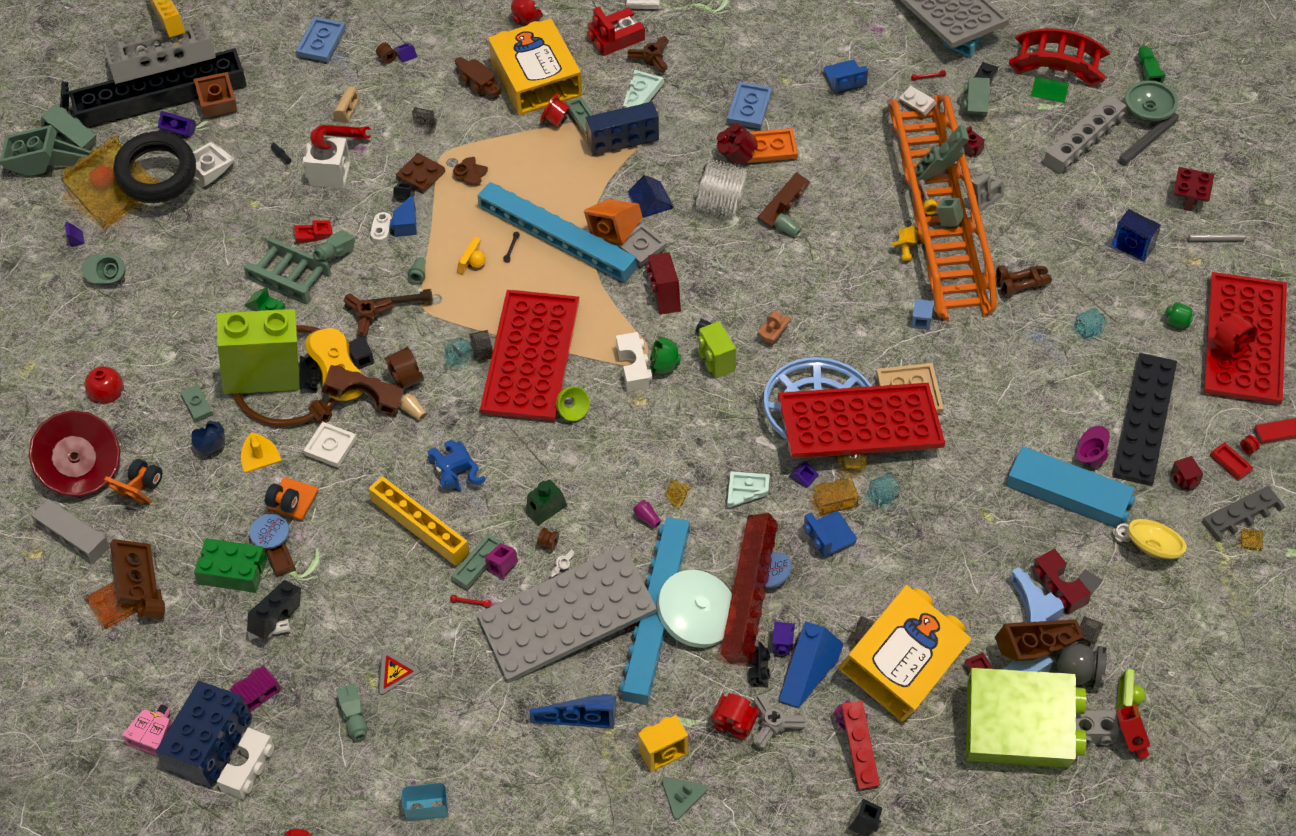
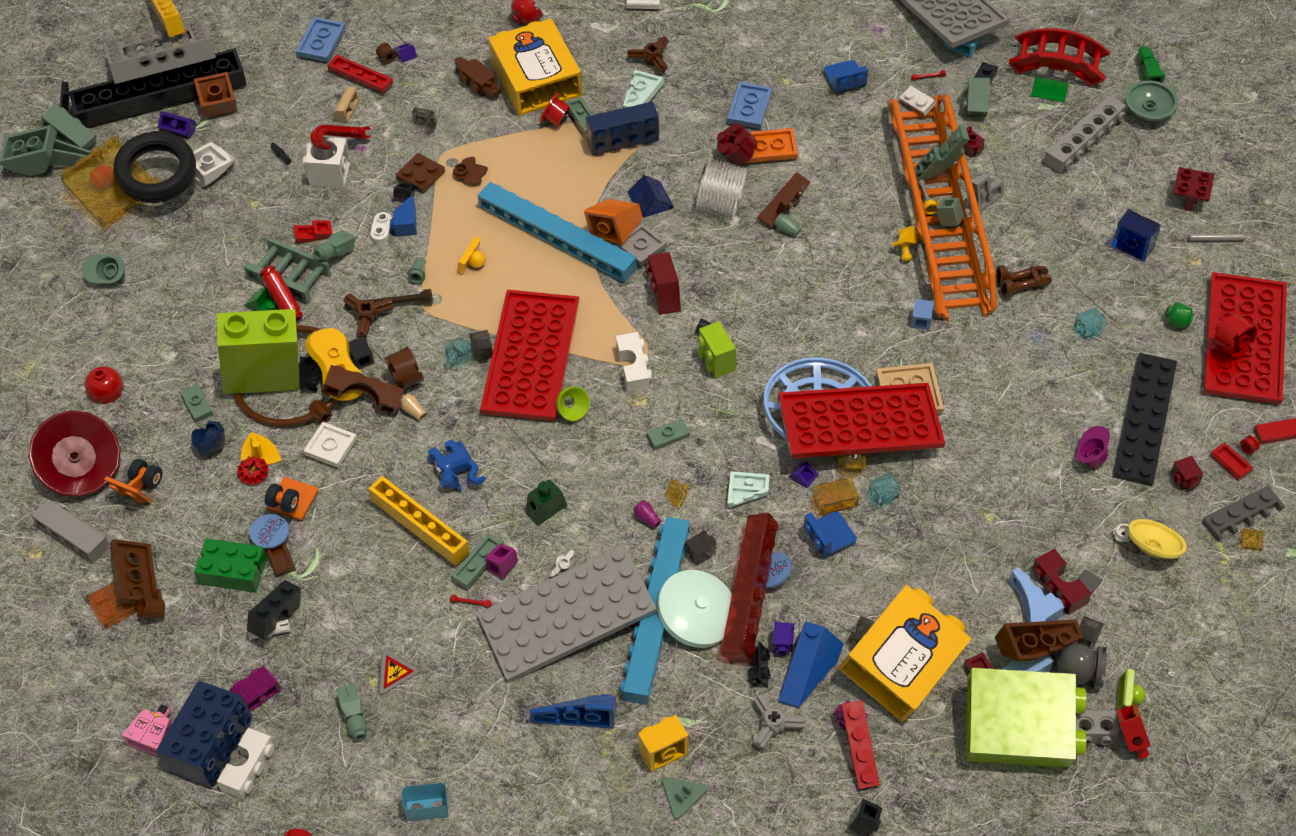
(74, 235): dark purple slope -> none
(255, 477): none -> red gear
(279, 290): none -> red axle
(360, 74): none -> red plate
(506, 258): black hinge -> none
(548, 539): reddish brown wheel -> none
(614, 31): red brick -> none
(664, 356): green cylinder -> none
(668, 434): none -> sand green plate
(700, 547): none -> clear smoke brick
(734, 715): red brick -> none
(773, 327): nougat hips -> none
(1071, 487): dark azure brick -> none
(1148, 138): dark grey axle -> none

